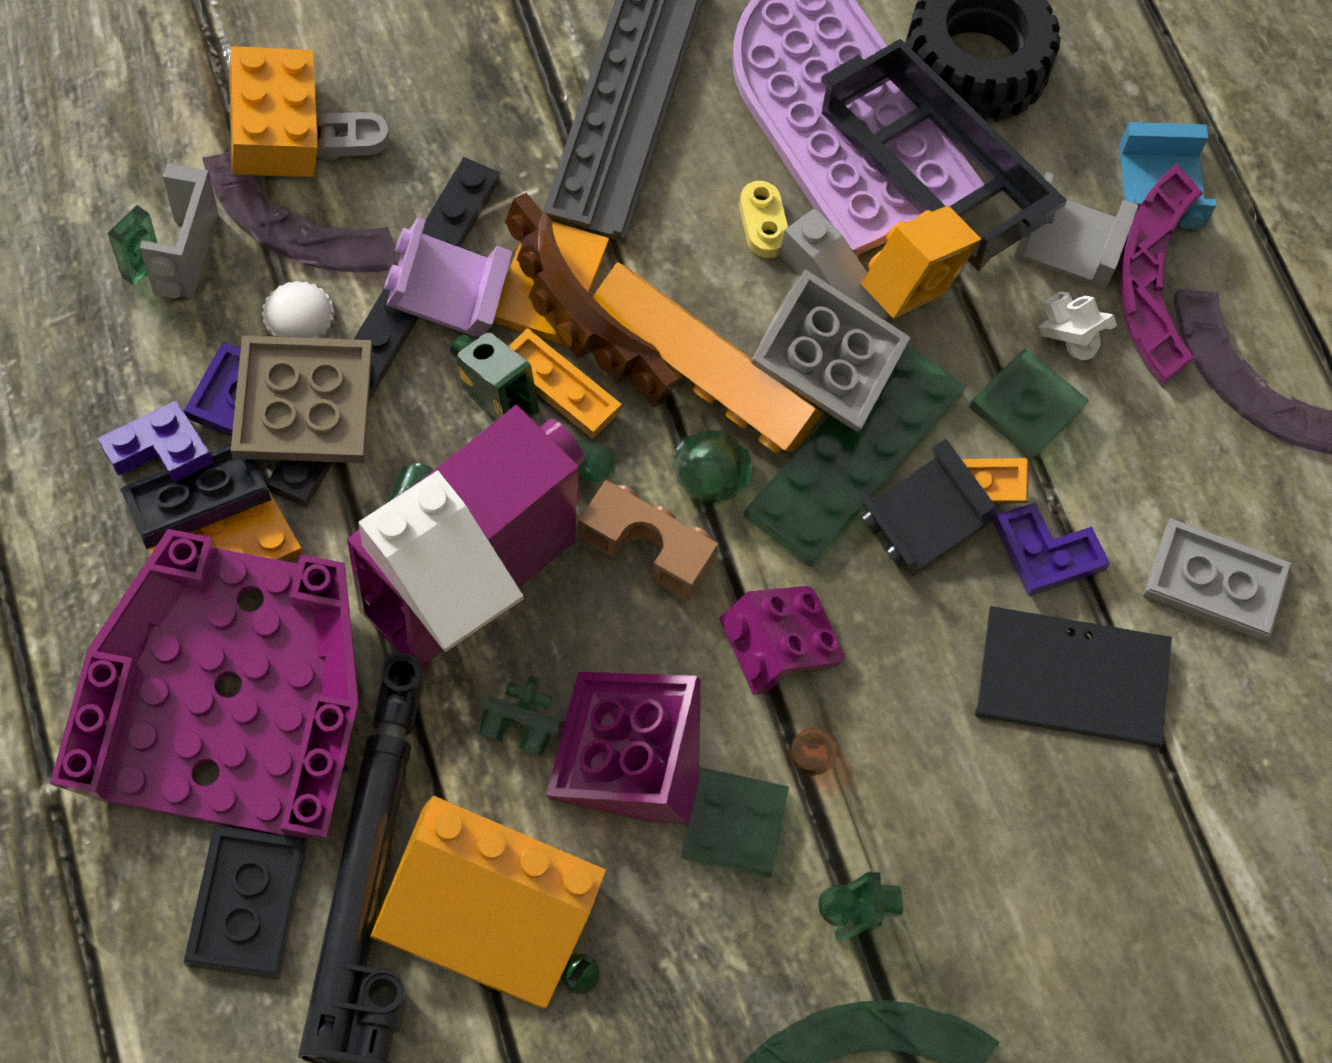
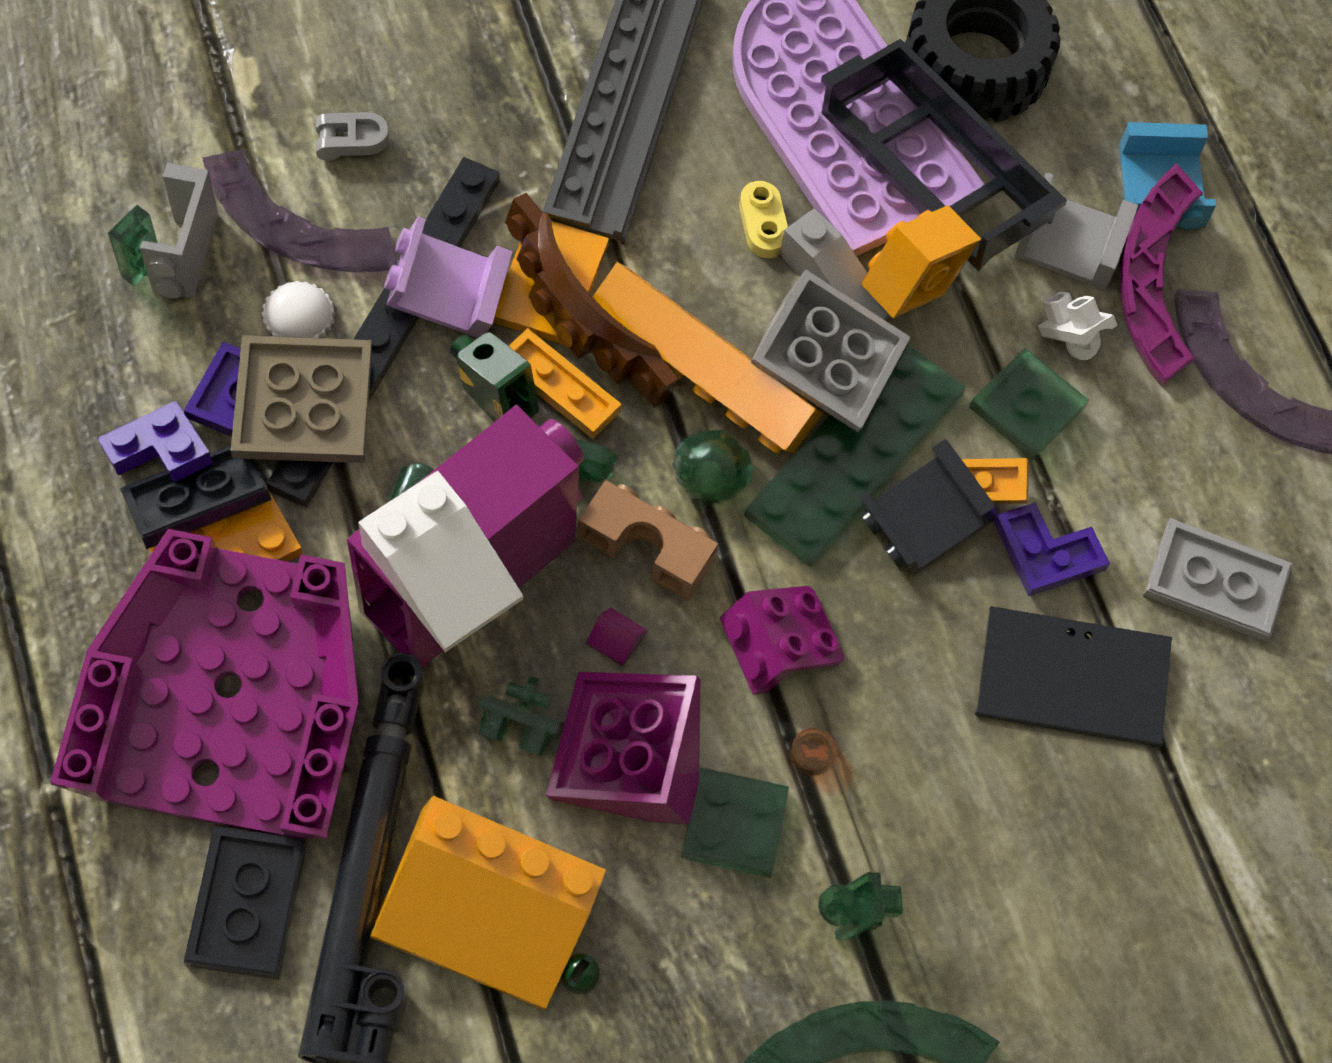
(272, 112): light orange brick -> none
(616, 636): none -> magenta slope

